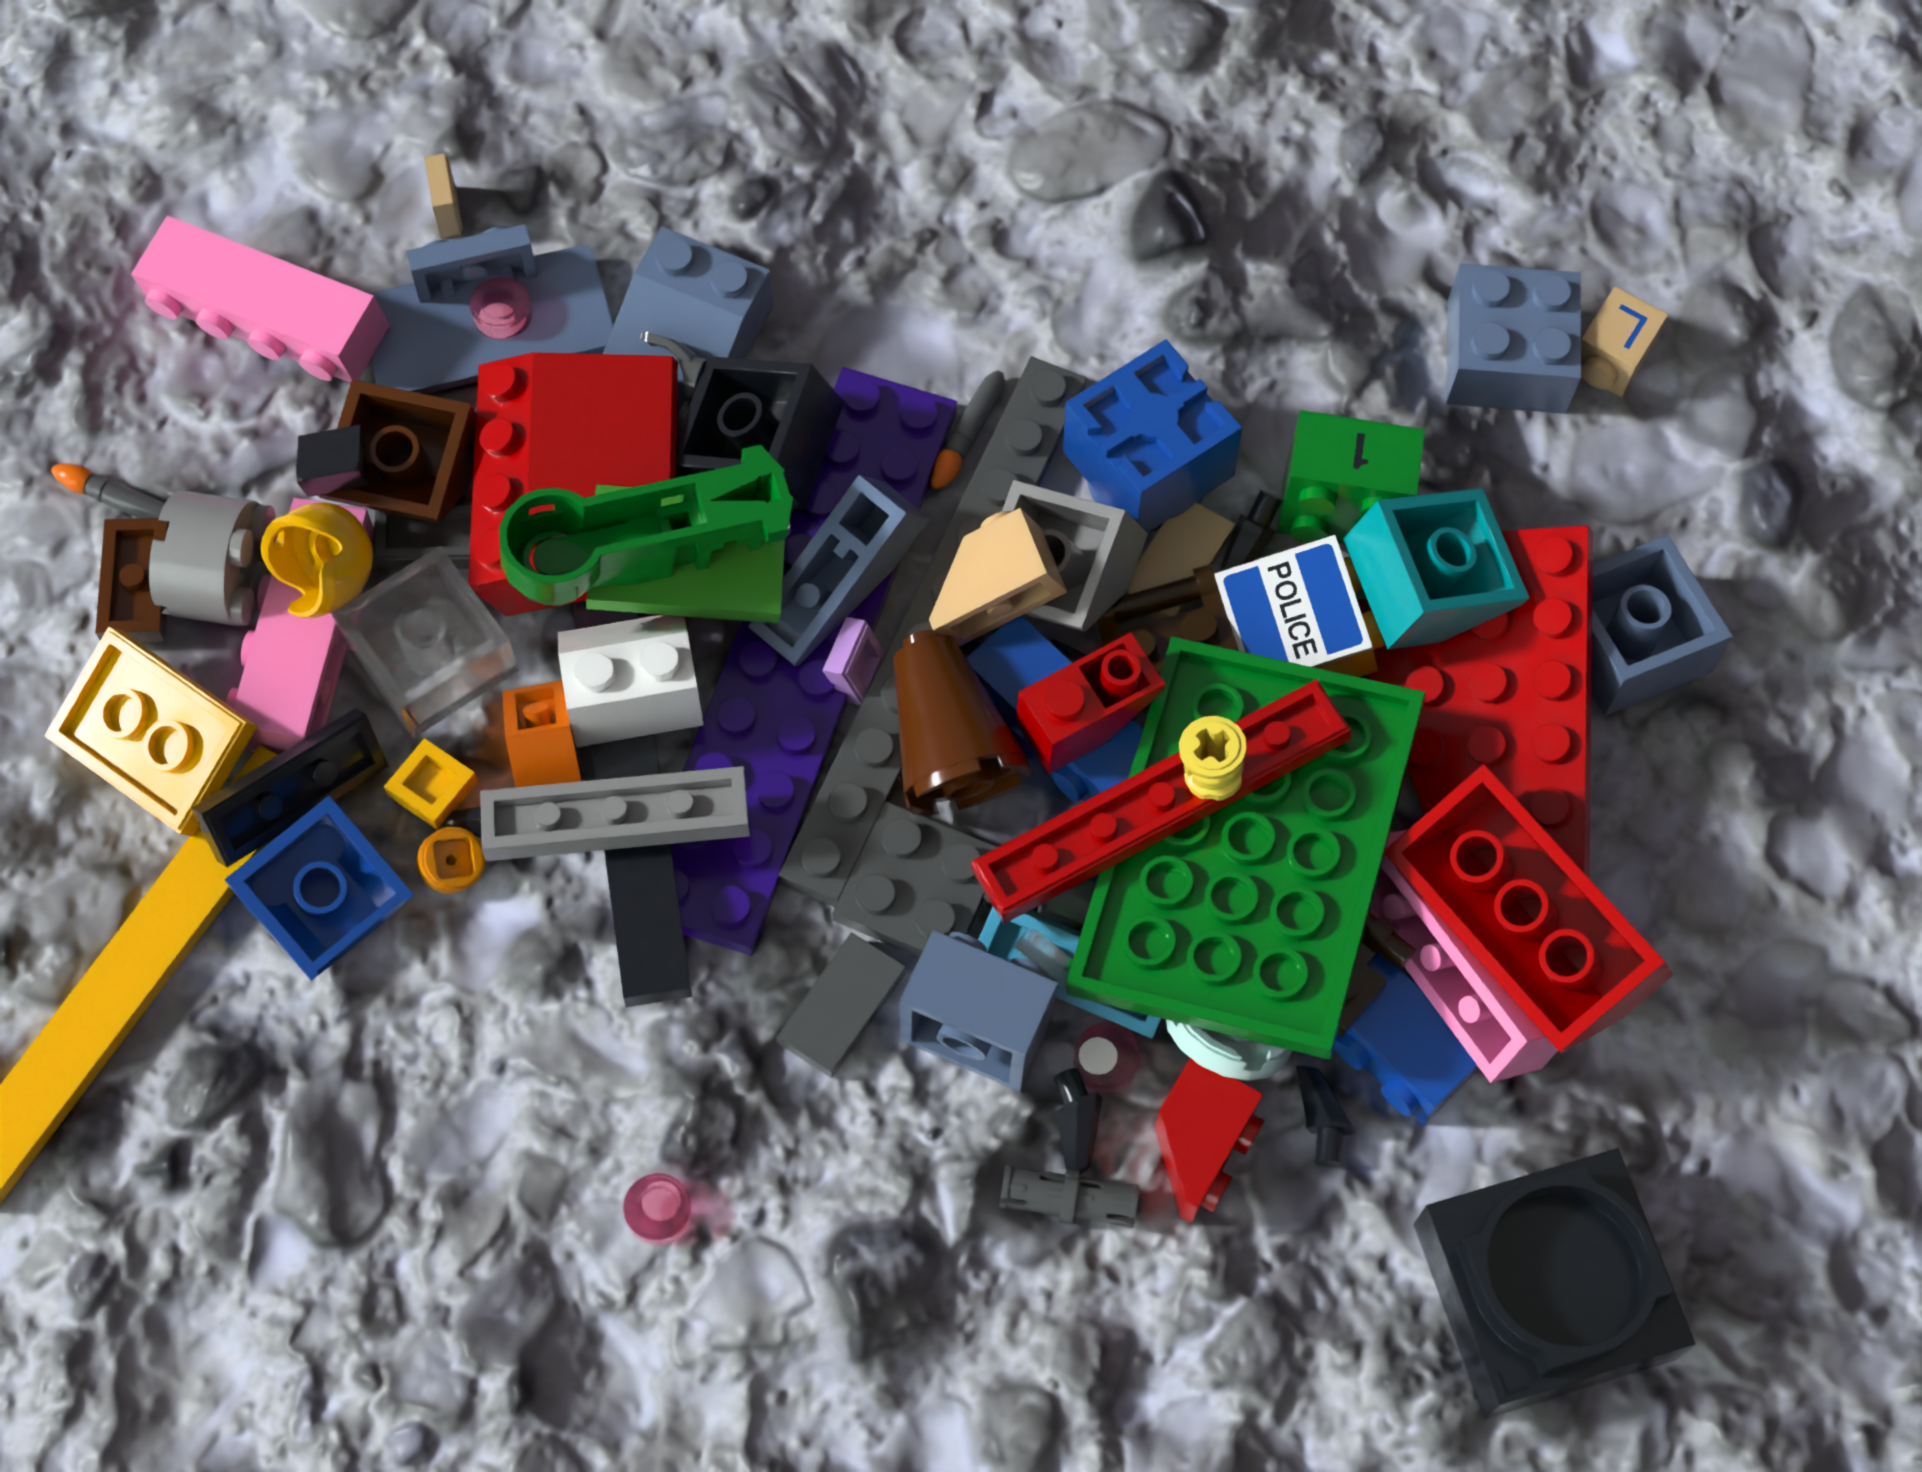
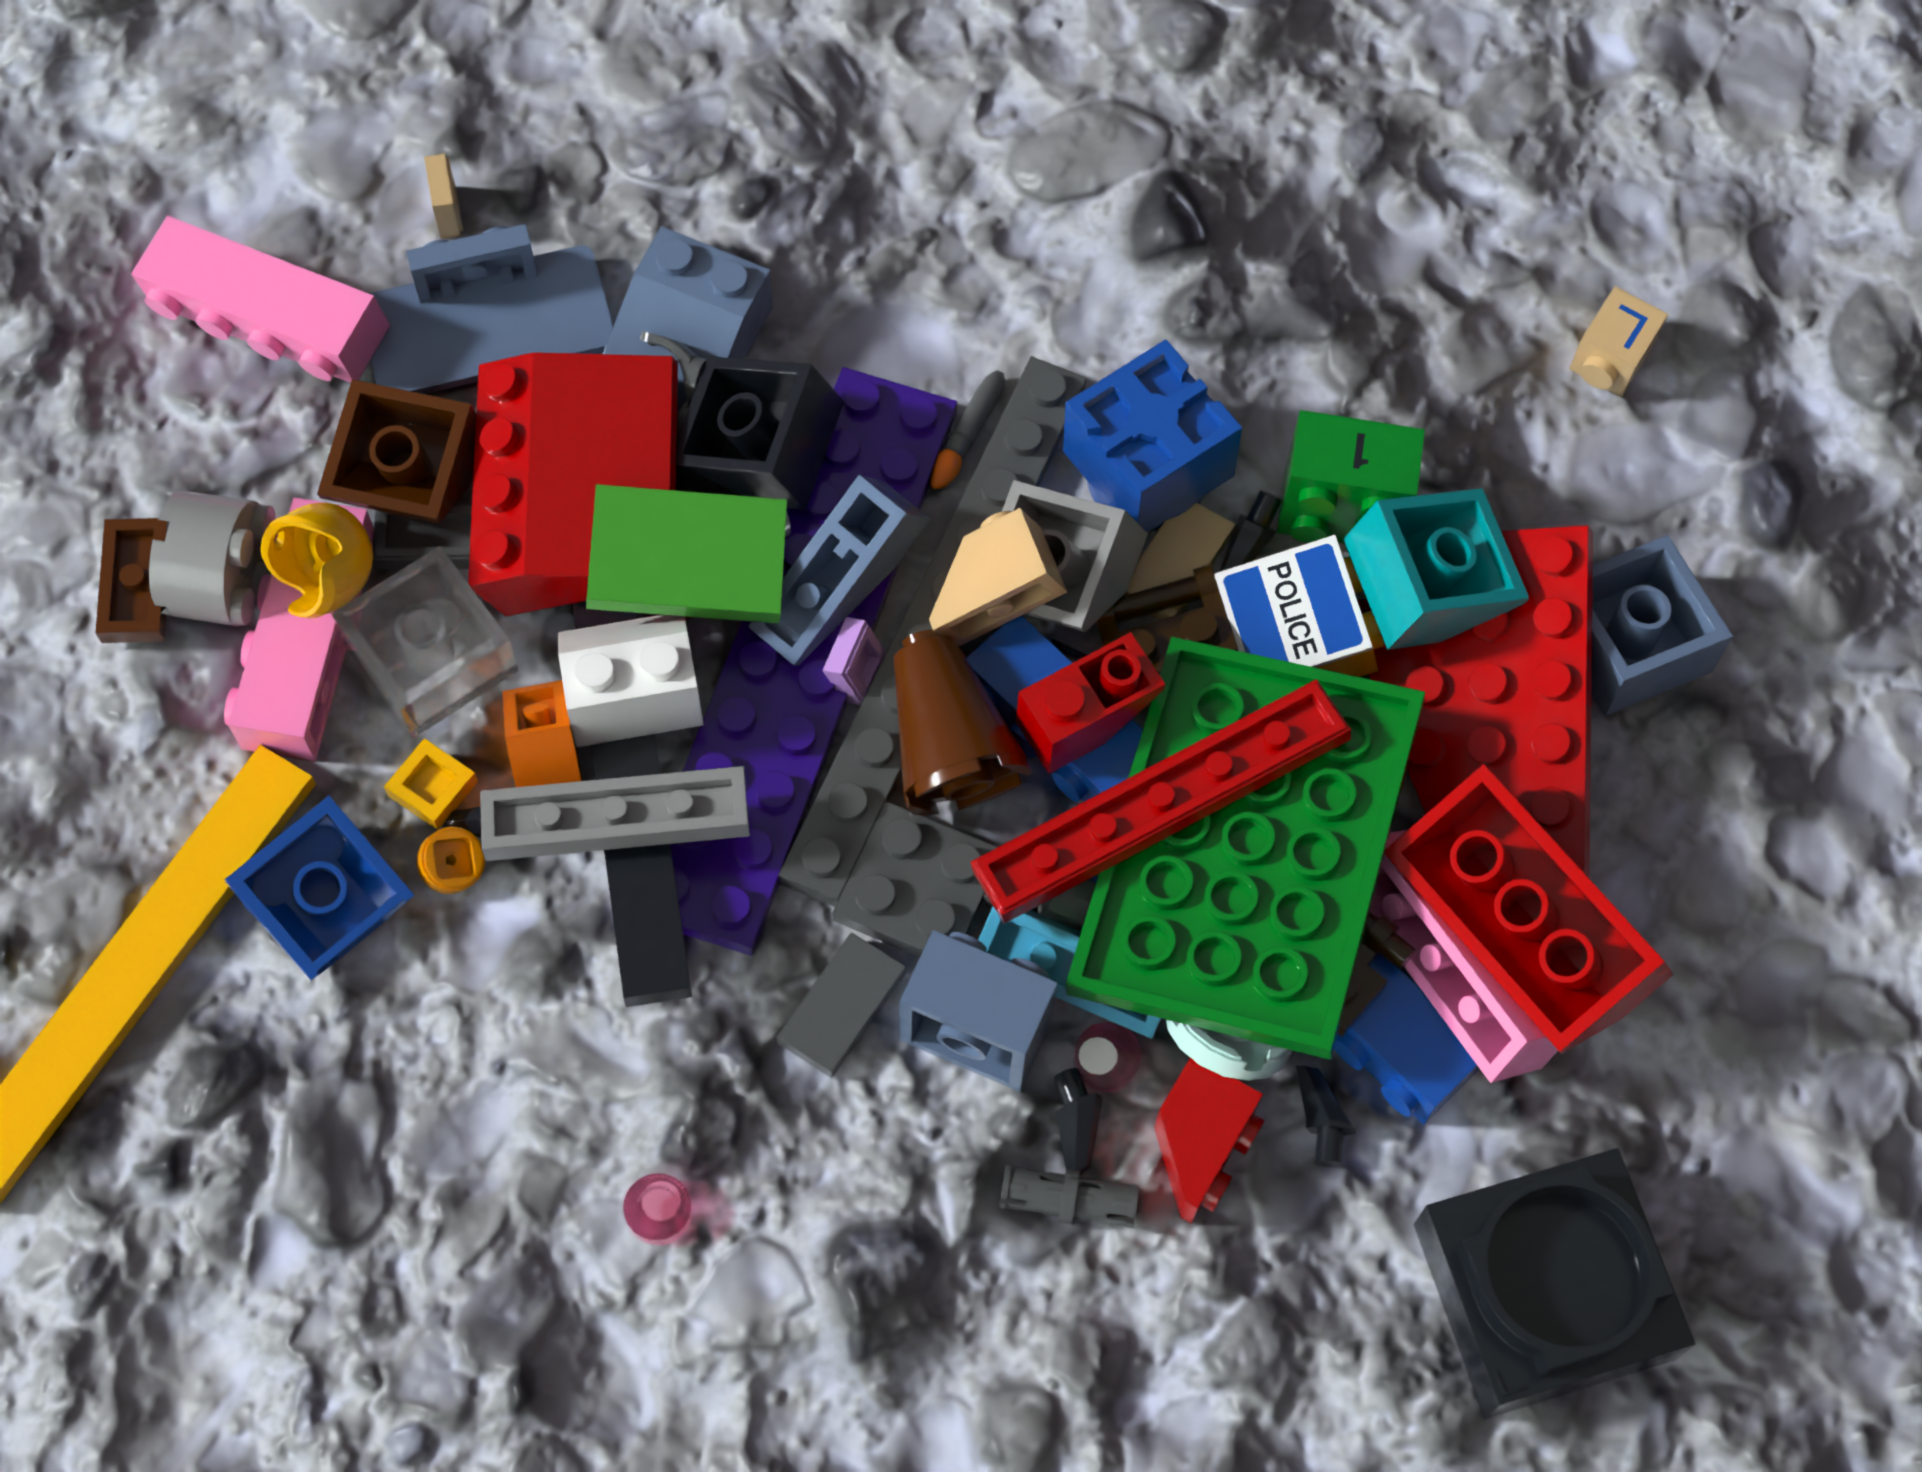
(83, 481): dark grey piece -> none
(150, 730): yellow tile -> none
(289, 786): black tile -> none
(332, 461): black slope -> none
(501, 308): clear pink tile -> none
(634, 539): green piece -> none
(1046, 954): clear tile -> none
(1203, 752): light yellow bush -> none
(1513, 338): sand blue brick -> none

